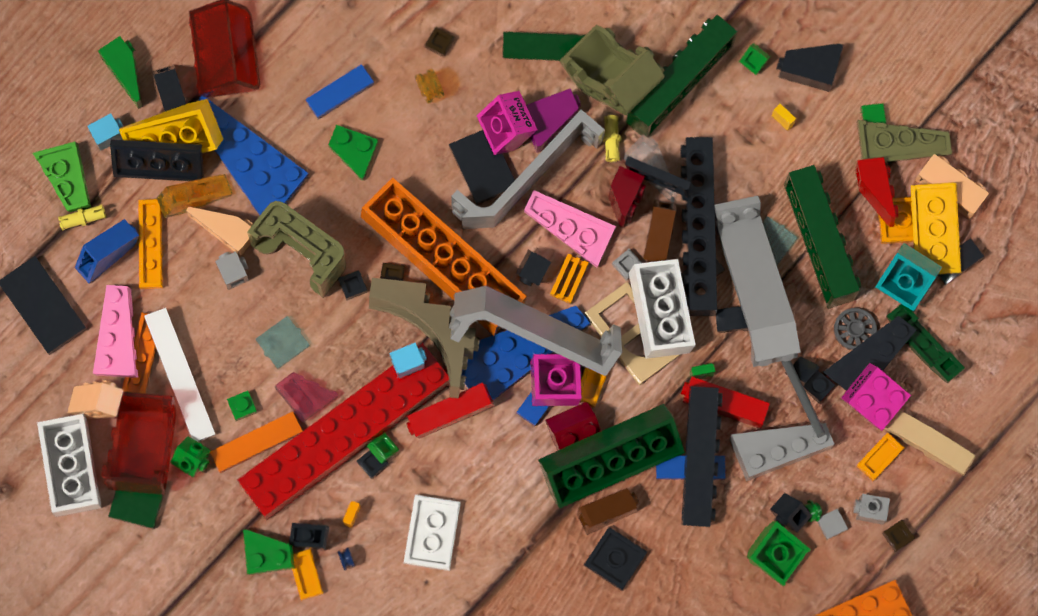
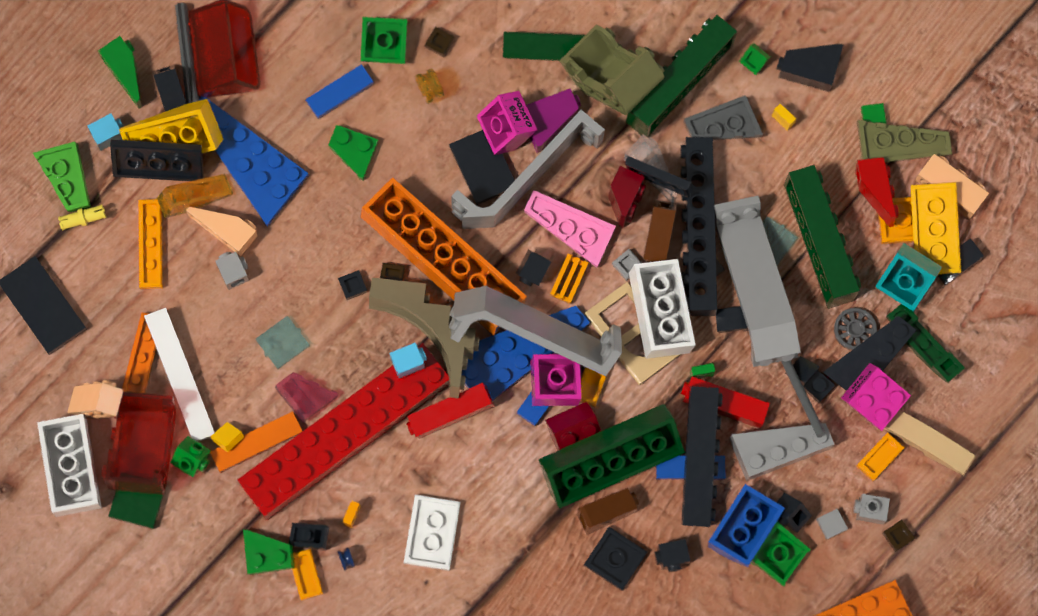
(106, 250): blue slope -> none
(115, 343): bright pink wing -> none
(186, 52): none -> dark grey axle
(227, 437): none -> yellow tile
(242, 405): green plate -> none
(283, 224): olive windscreen -> none
(371, 464): black tile -> none
(383, 40): none -> green slope
(383, 448): green tile -> none
(611, 138): light yellow pin -> none
(672, 555): none -> black brick
(725, 121): none -> dark grey wing
(745, 526): none -> blue slope
(814, 509): green plate -> none

